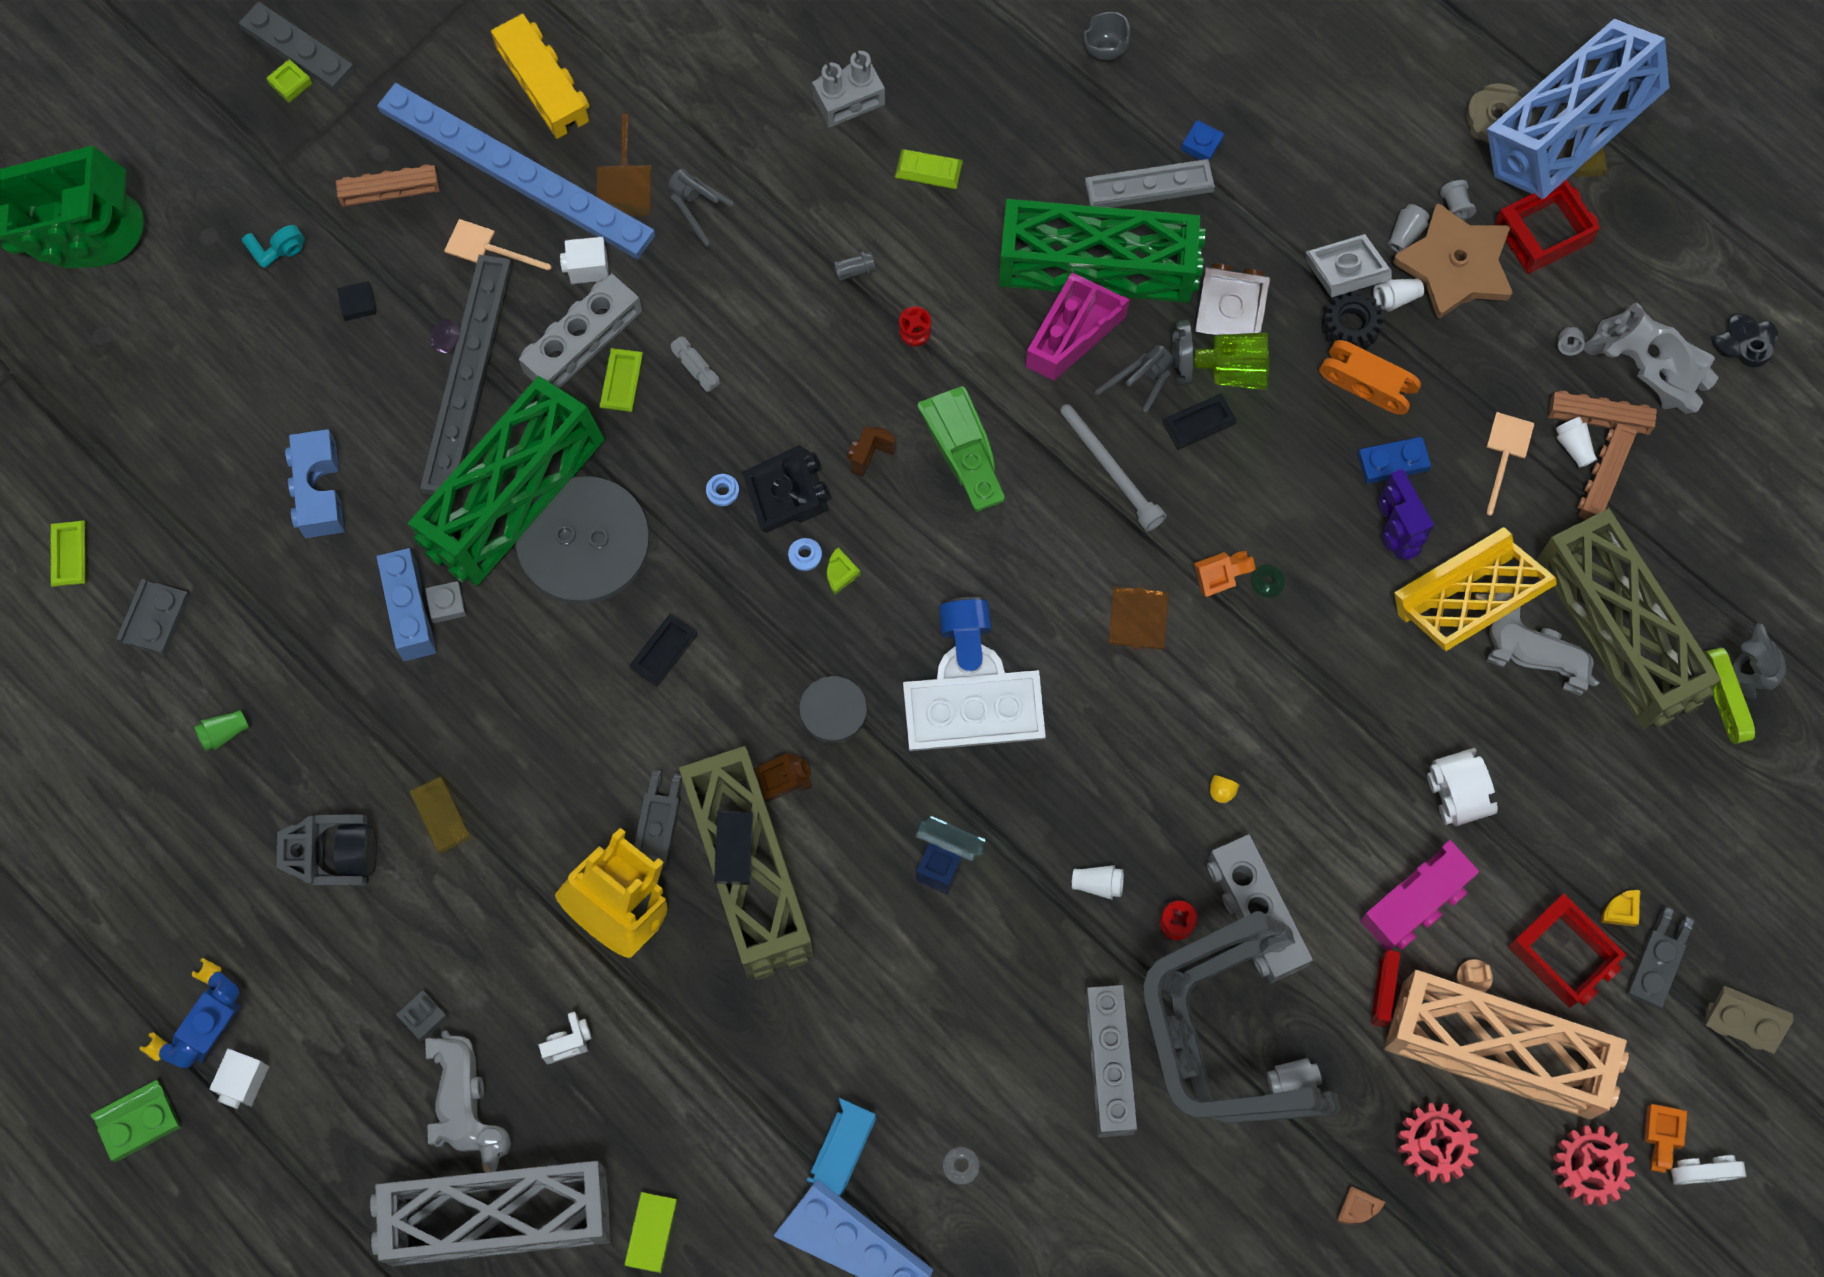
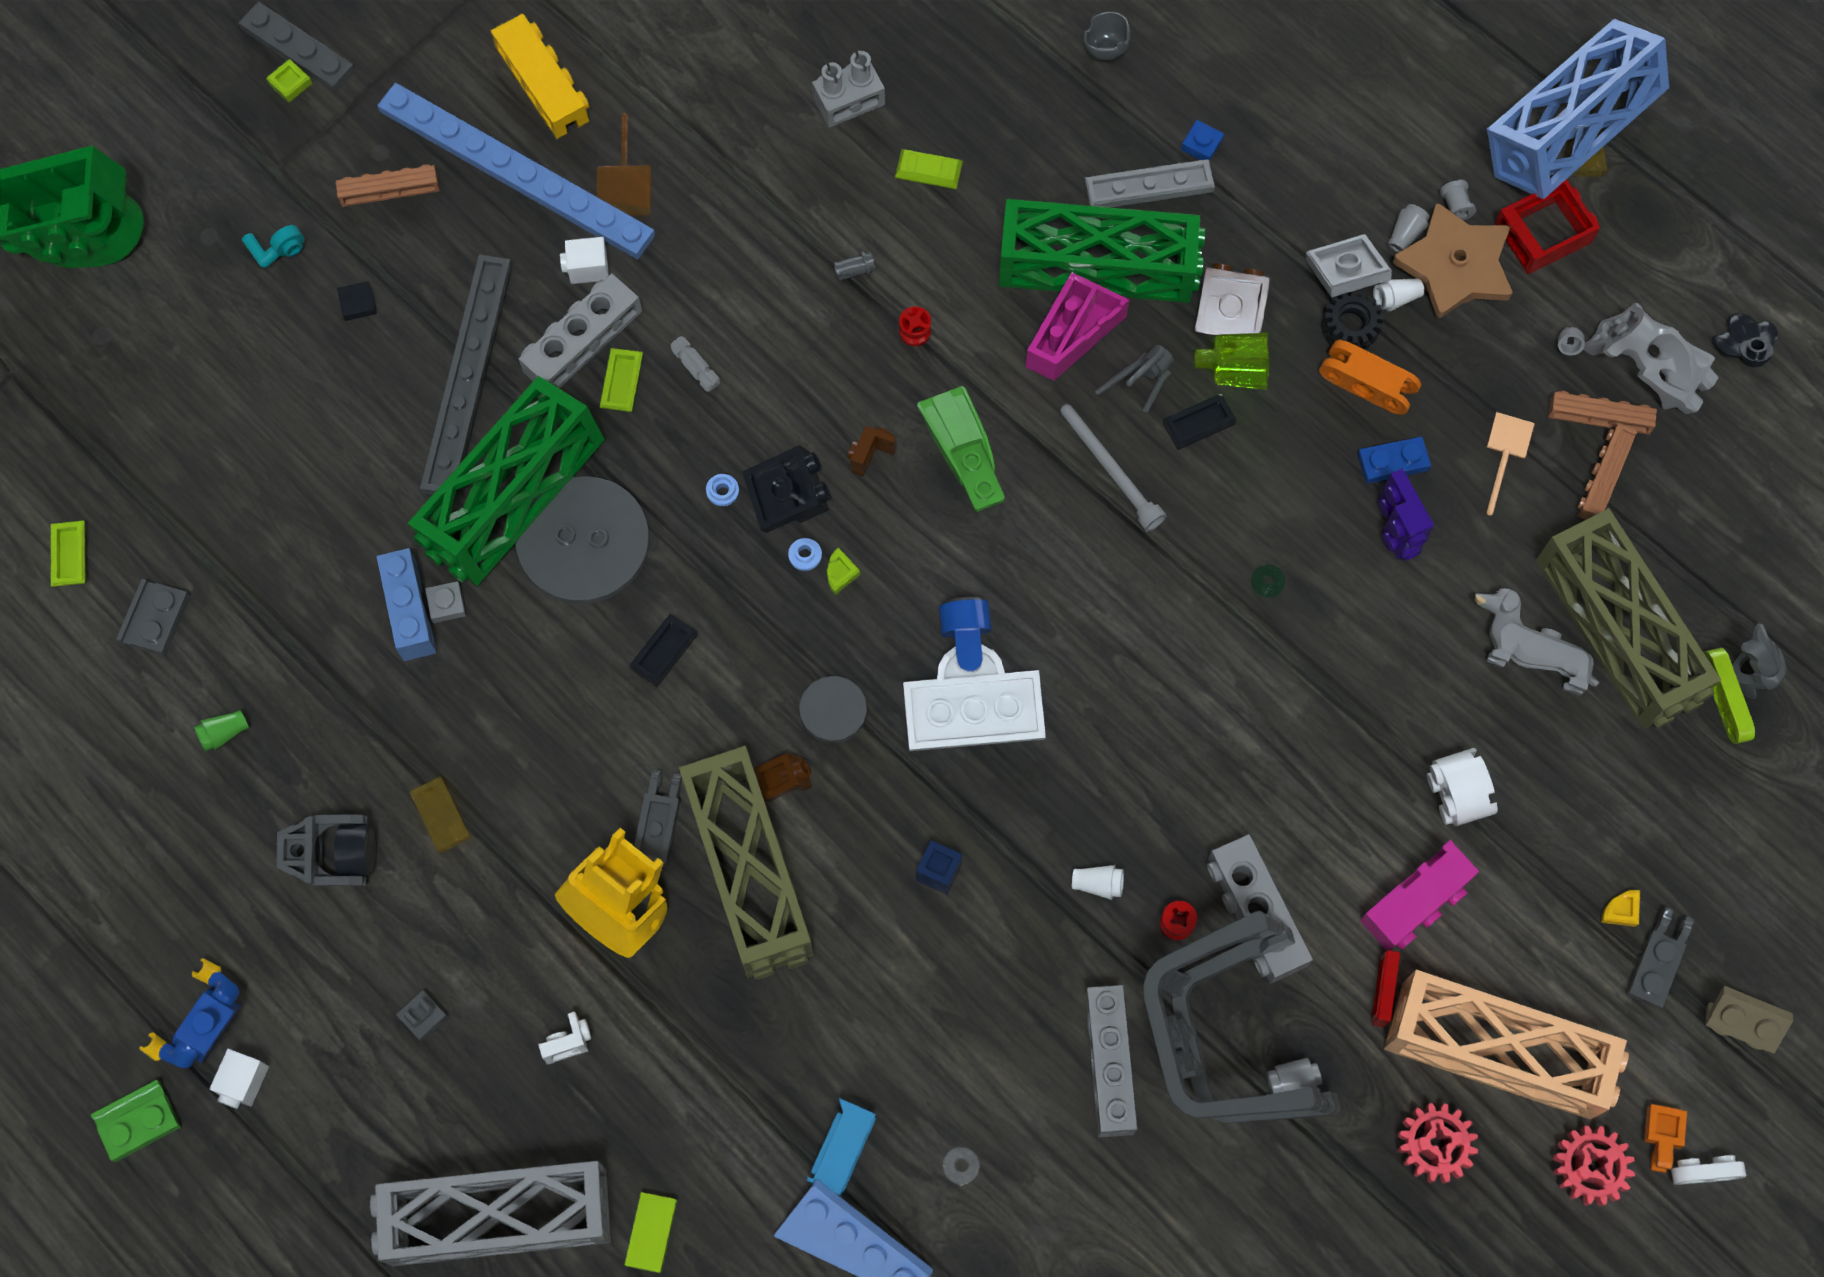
(310, 458): medium blue arch -> none
(445, 336): clear purple tile -> none
(458, 1103): light grey animal -> none
(473, 240): light nougat piece -> none
(688, 188): dark grey plant -> none
(733, 848): black tile -> none
(951, 838): clear light blue piece -> none
(1138, 618): clear orange piece -> none
(1182, 352): dark grey tile -> none
(1218, 571): orange plate -> none
(1223, 789): yellow hinge -> none
(1358, 1207): nougat tile -> none
(1458, 576): yellow fence -> none
(1475, 975): light nougat plate -> none
(1485, 103): dark tan plate -> none
(1577, 441): white cone -> none
(1584, 928): red window -> none

